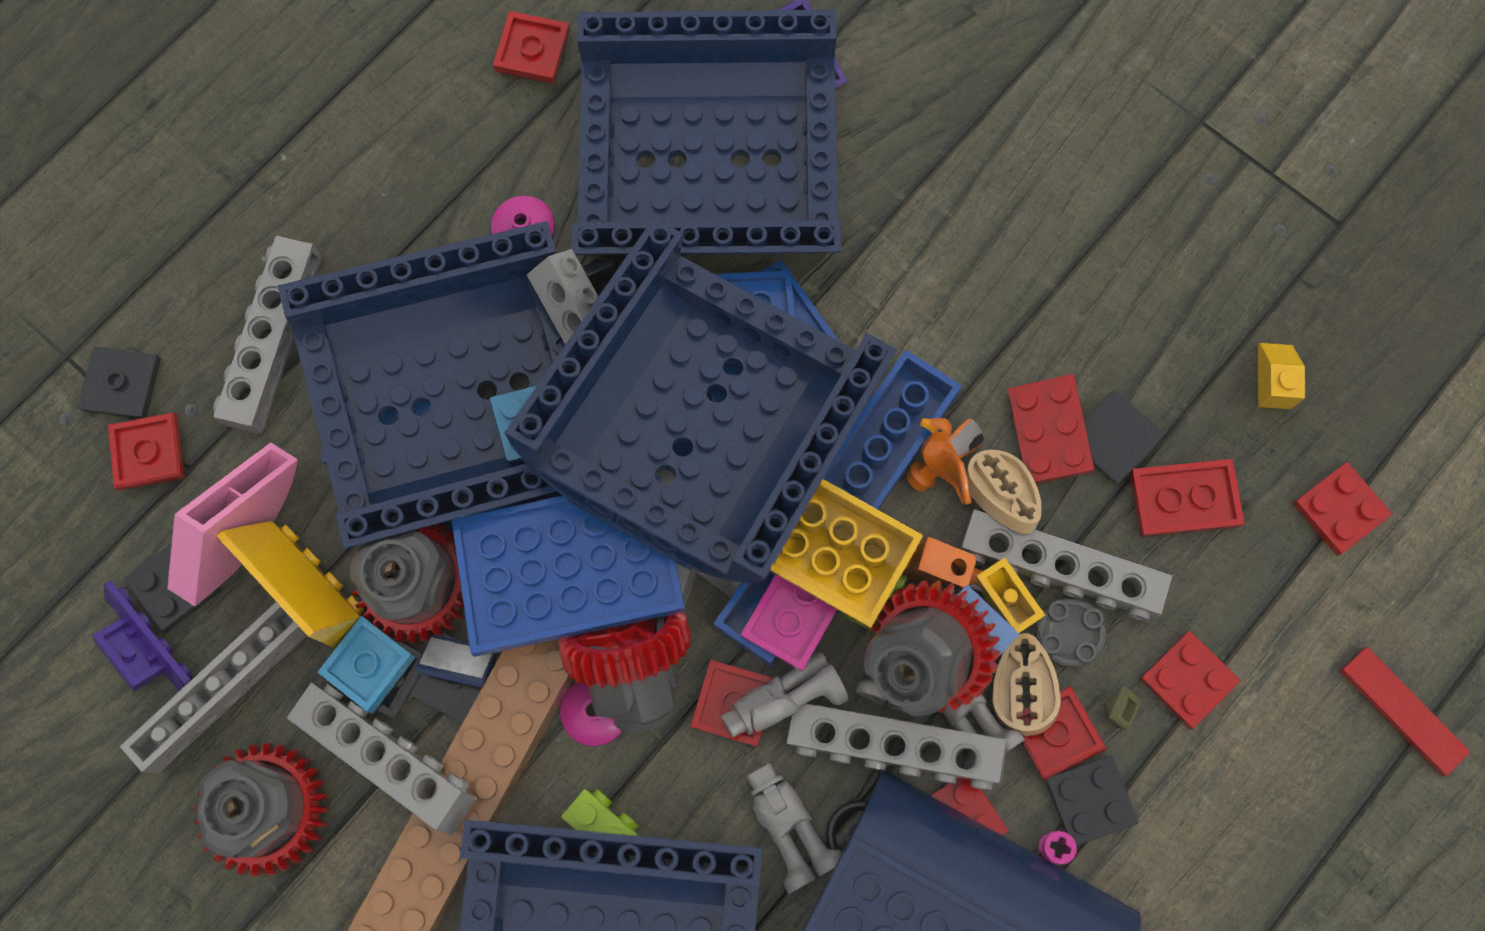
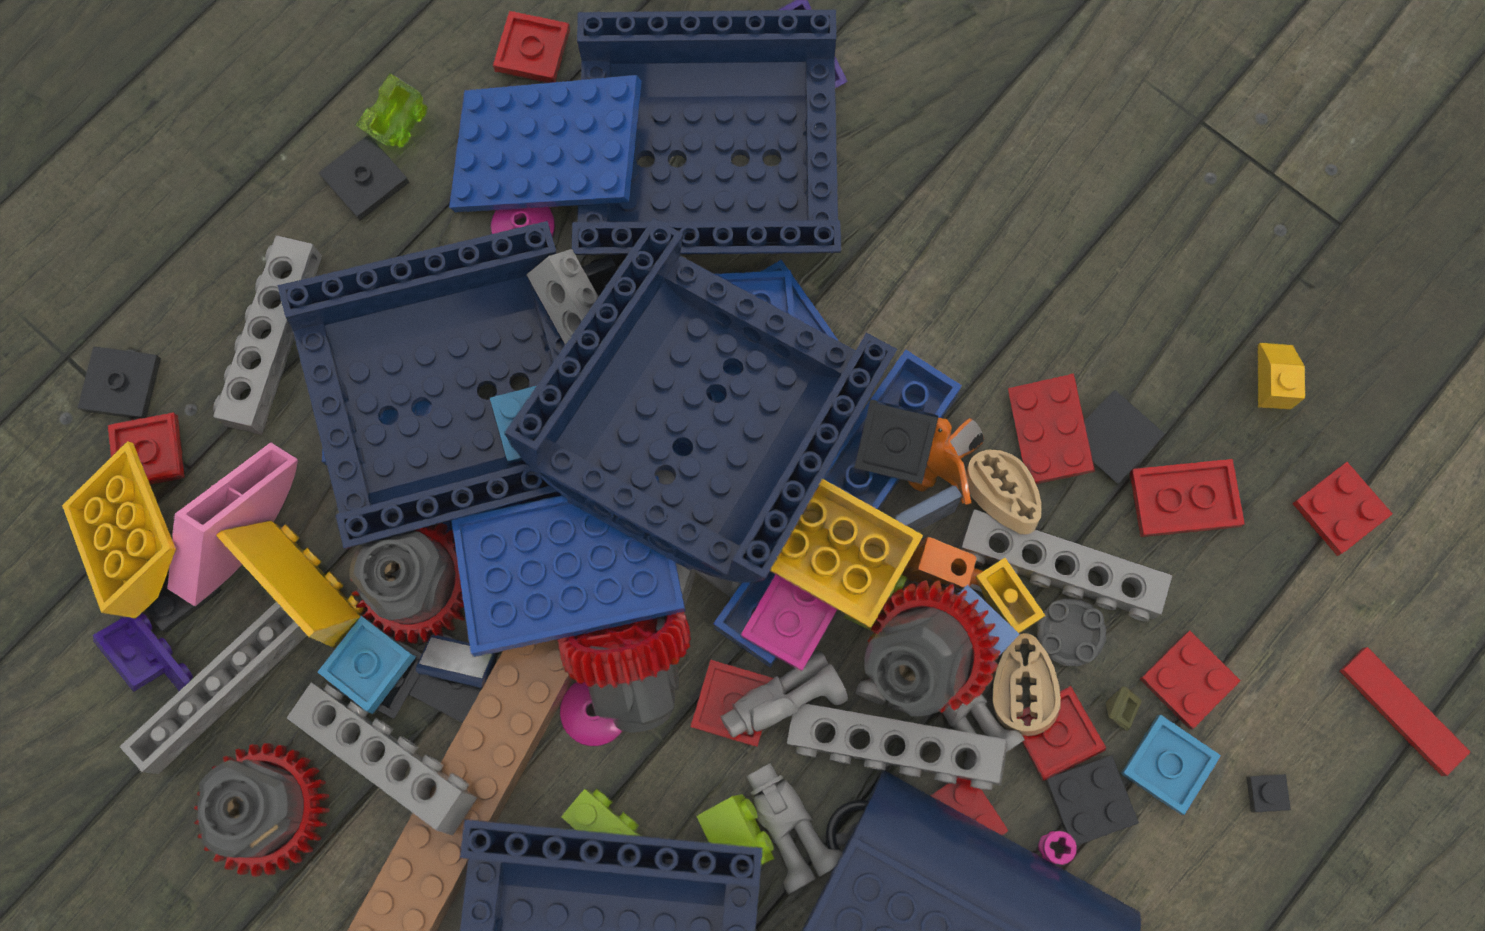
(121, 535): none -> yellow slope
(364, 177): none -> black plate
(393, 113): none -> clear neon green cylinder
(546, 145): none -> blue plate
(735, 824): none -> lime brick
(896, 441): none -> black plate
(931, 509): none -> sand blue tile
(1170, 764): none -> dark azure plate
(1268, 793): none -> black plate

